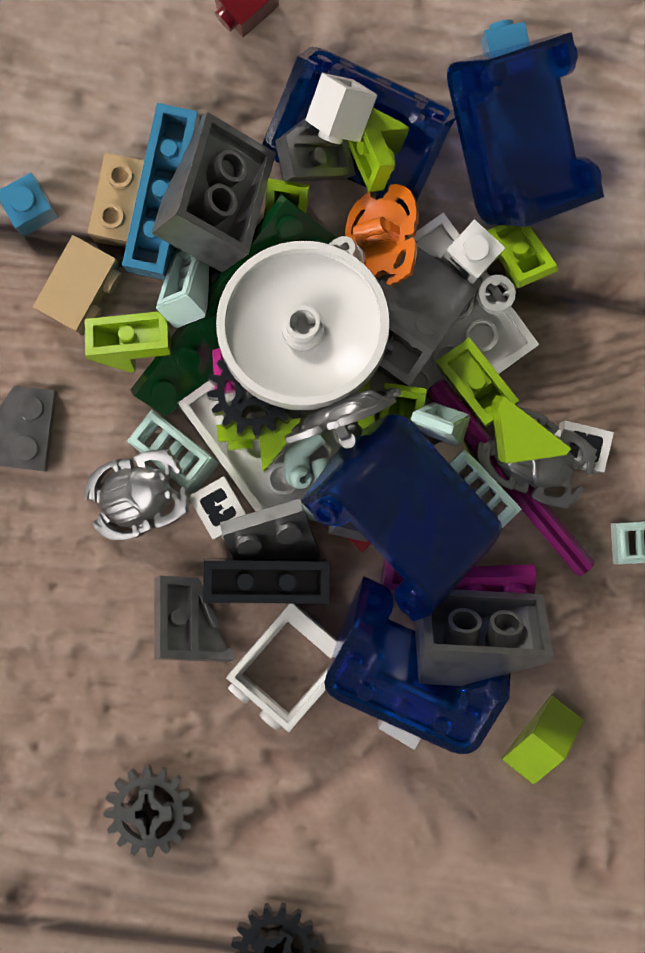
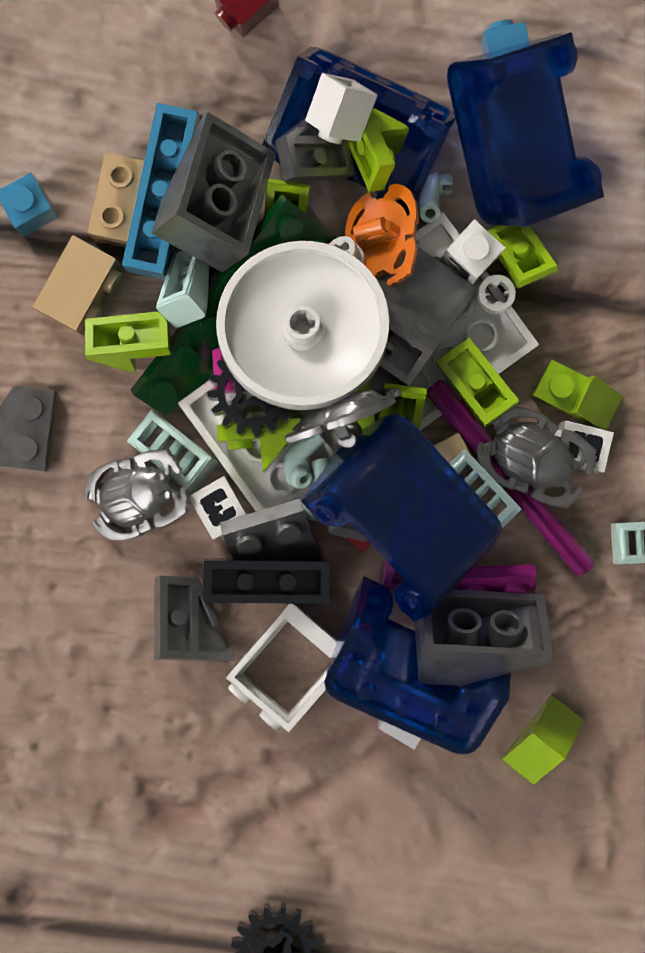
(130, 811): dark grey gear -> none
(429, 199): none -> light aqua arm
(442, 422): light aqua slope -> none
(521, 436): lime slope -> none
(577, 395): none -> lime slope

